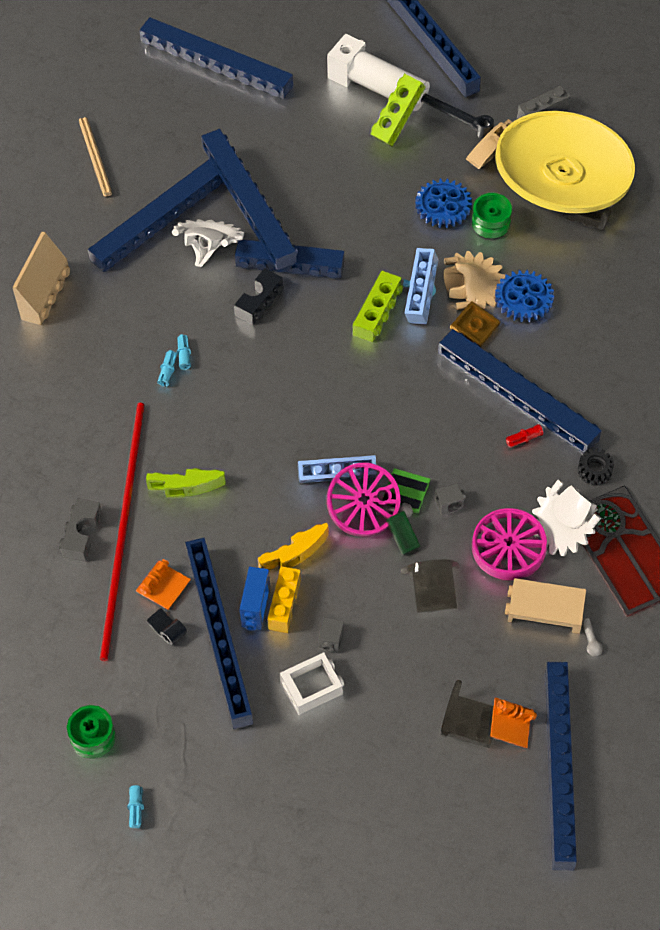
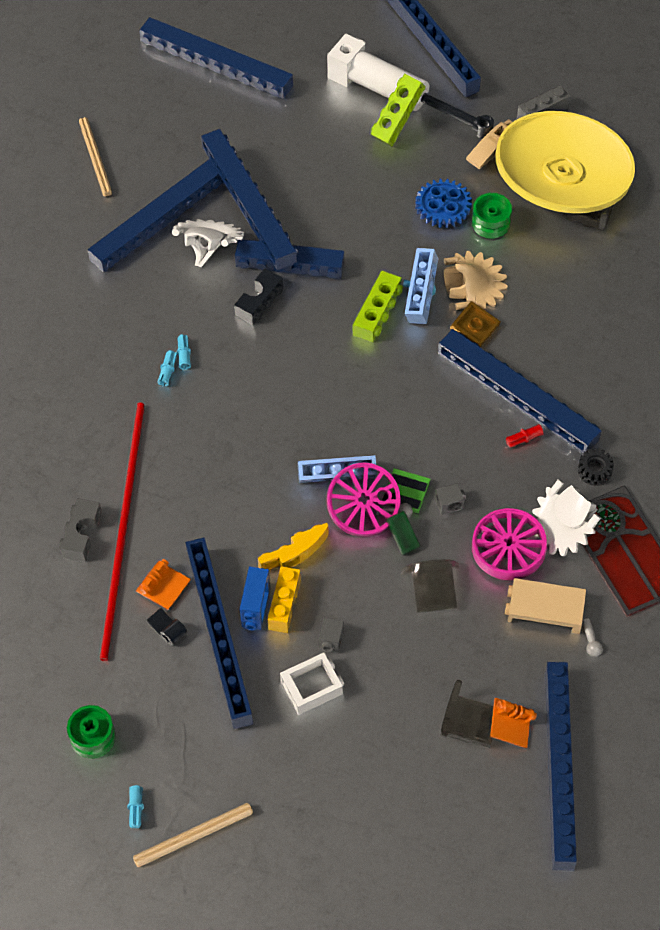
(40, 280): tan slope -> none
(192, 835): none -> tan axle
(193, 483): lime slope -> none
(522, 290): blue gear -> none

